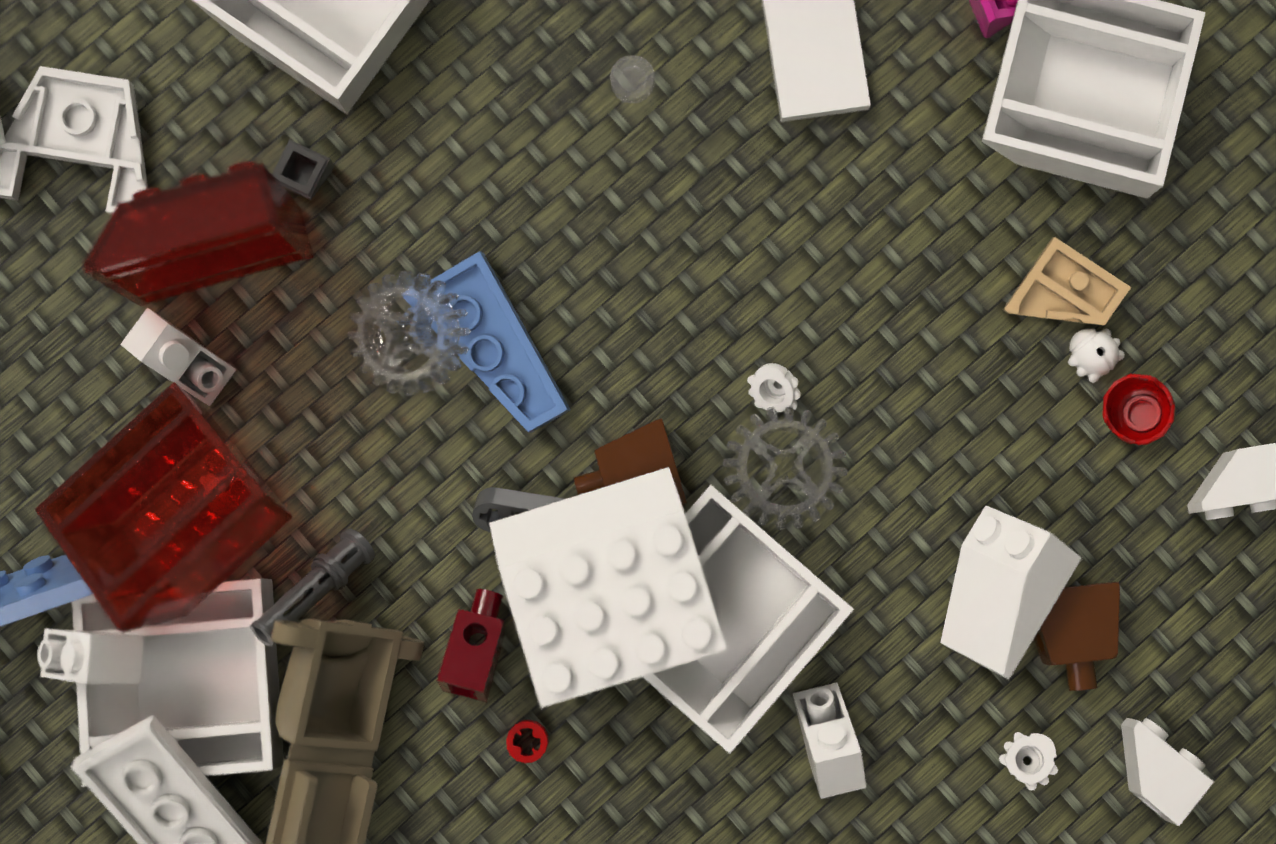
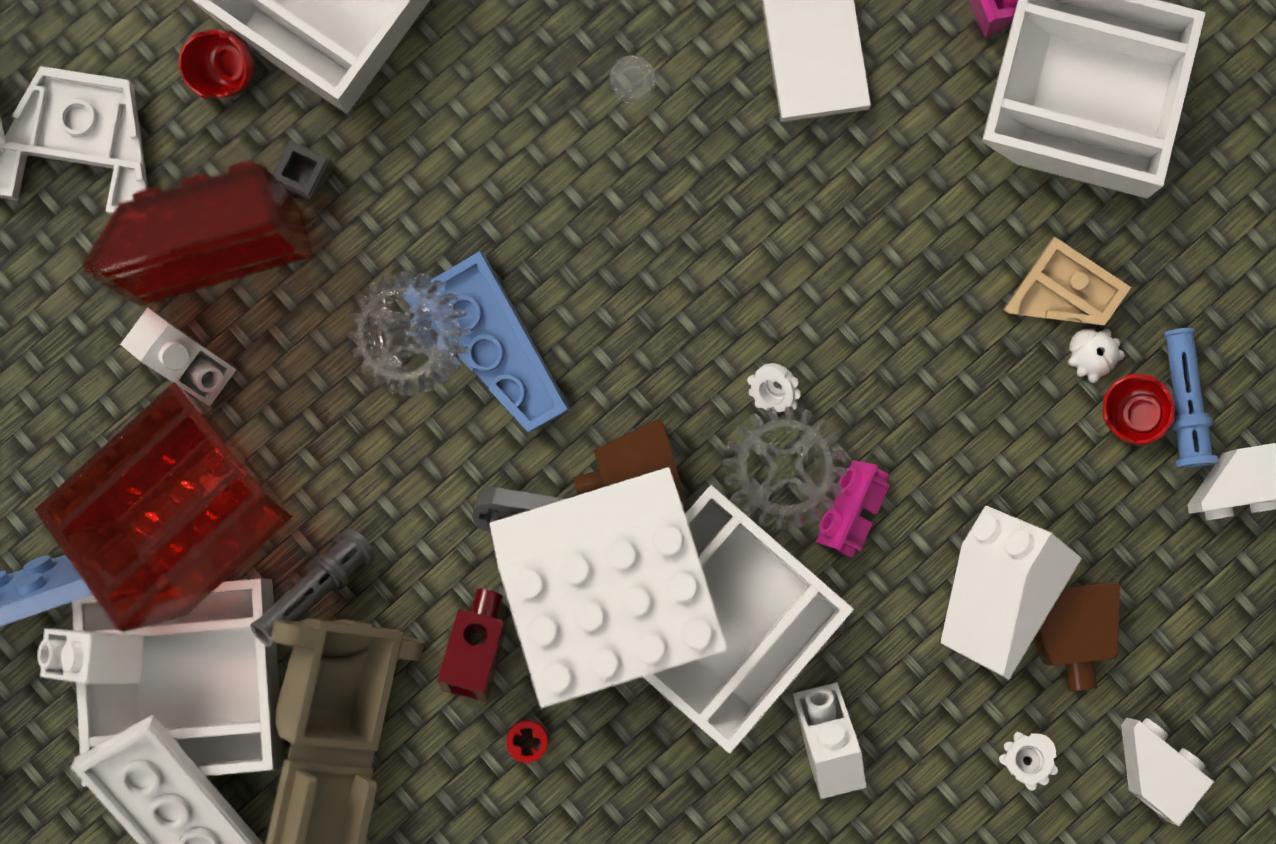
(216, 64): none -> red hair
(842, 525): none -> dark pink hinge
(1182, 344): none -> medium blue pin

